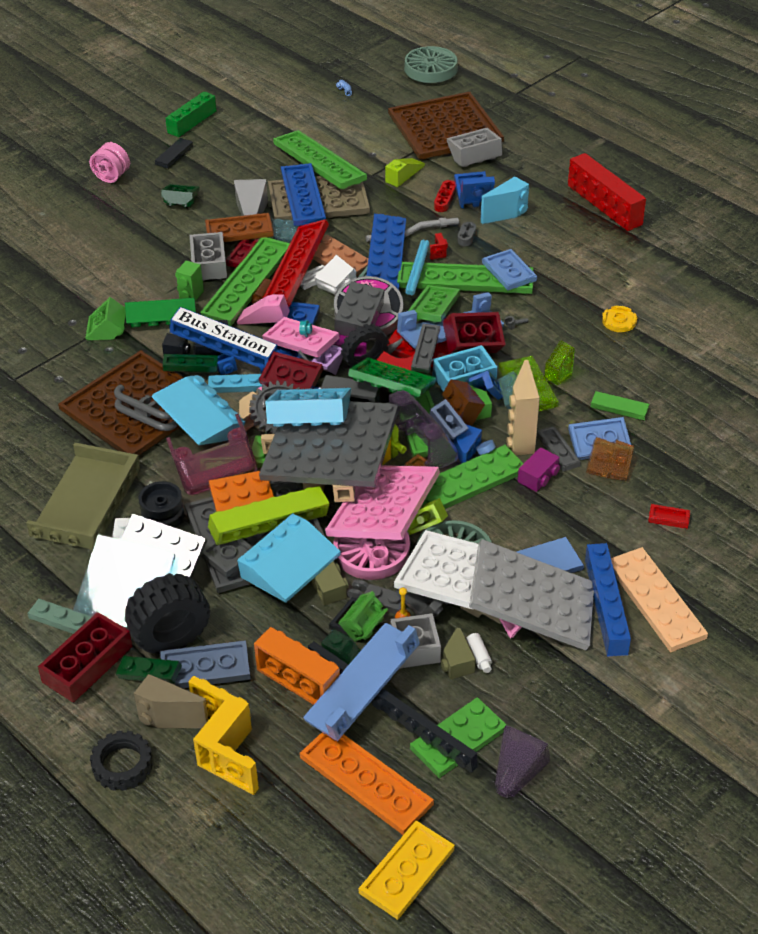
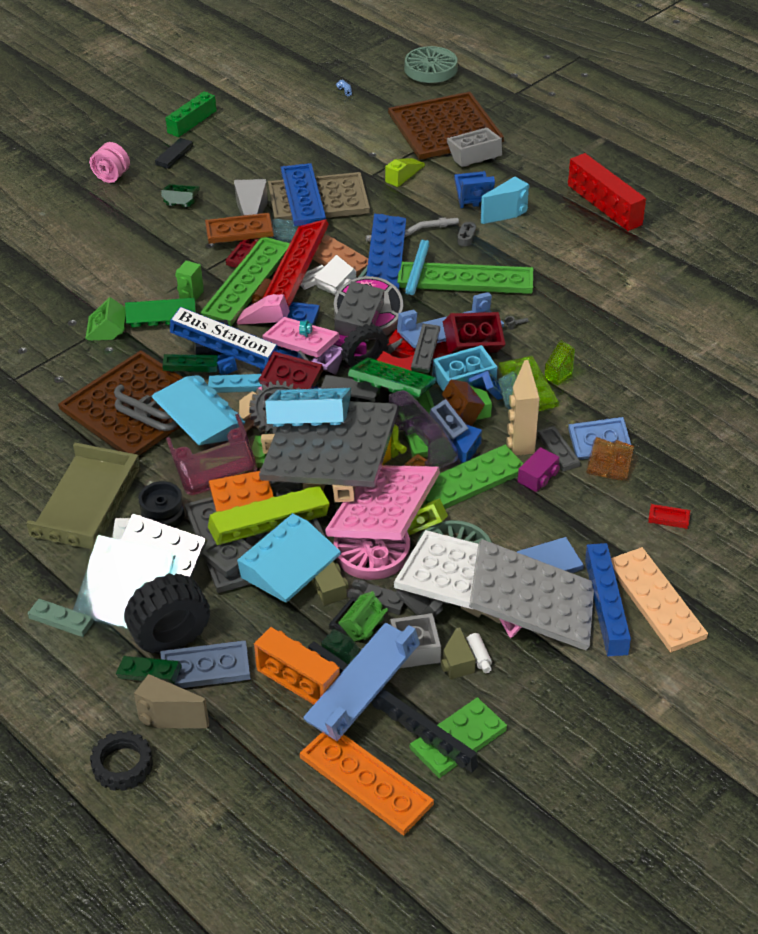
(85, 656): dark red brick -> none
(175, 345): black brick -> none
(209, 252): light grey brick -> none
(223, 734): yellow bracket -> none
(322, 159): bright green plate -> none
(402, 613): yellow hinge -> none
(406, 869): yellow plate -> none
(435, 303): bright green plate -> none
(438, 249): red bracket -> none
(445, 196): red beam -> none
(485, 447): medium blue tile -> none
(509, 269): medium blue tile -> none
(519, 761): clear purple slope -> none
(619, 319): yellow tile -> none
(619, 405): bright green tile -> none

